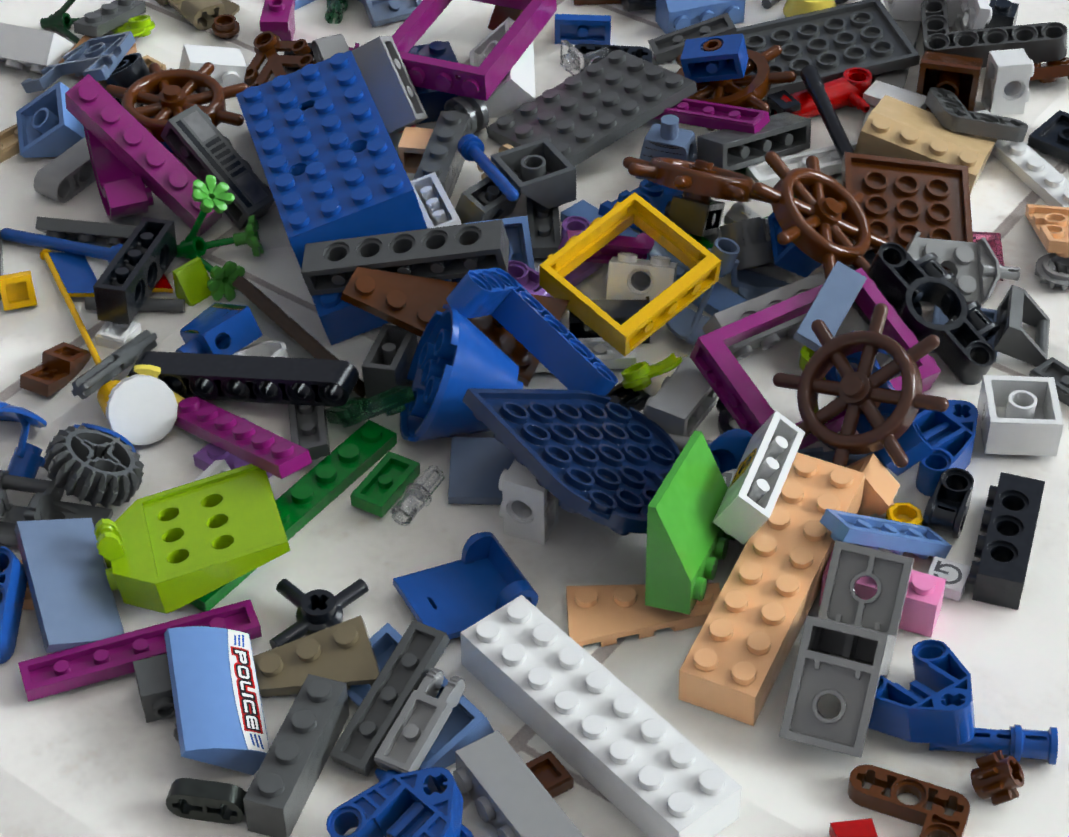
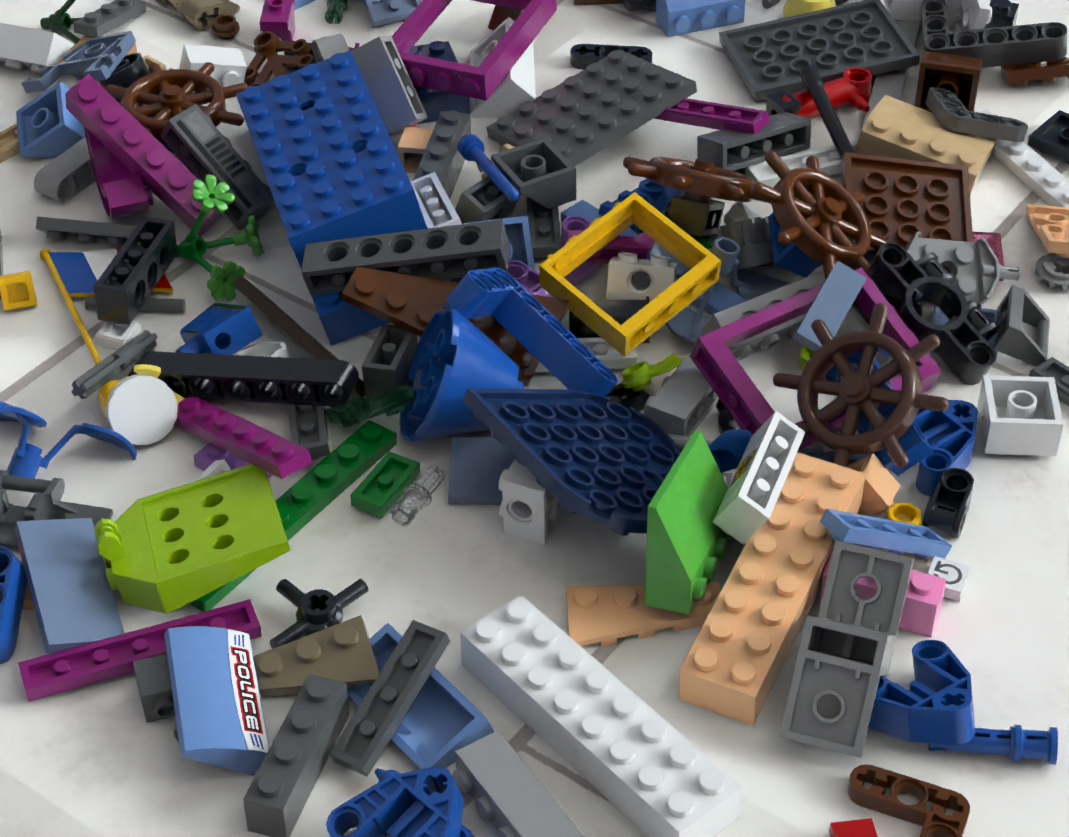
(58, 368): reddish brown slope -> none
(60, 244): blue piece -> none
(93, 466): dark grey gear -> none
(138, 25): lime plate -> none
(191, 282): lime slope -> none
(206, 800): pearl dark grey beam -> none
(419, 723): light grey hinge -> none
(467, 589): blue door -> none
(474, 107): dark grey wheel -> none
(551, 774): reddish brown tile -> none
(574, 61): clear bracket -> none
(583, 29): blue panel -> none
(669, 141): sand blue torso -> none
(670, 46): dark grey plate -> none
(722, 69): brick -> none
(879, 89): white tile -> none
(997, 777): reddish brown gear -> none
(1007, 82): white brick -> none
(1008, 540): black brick -> none

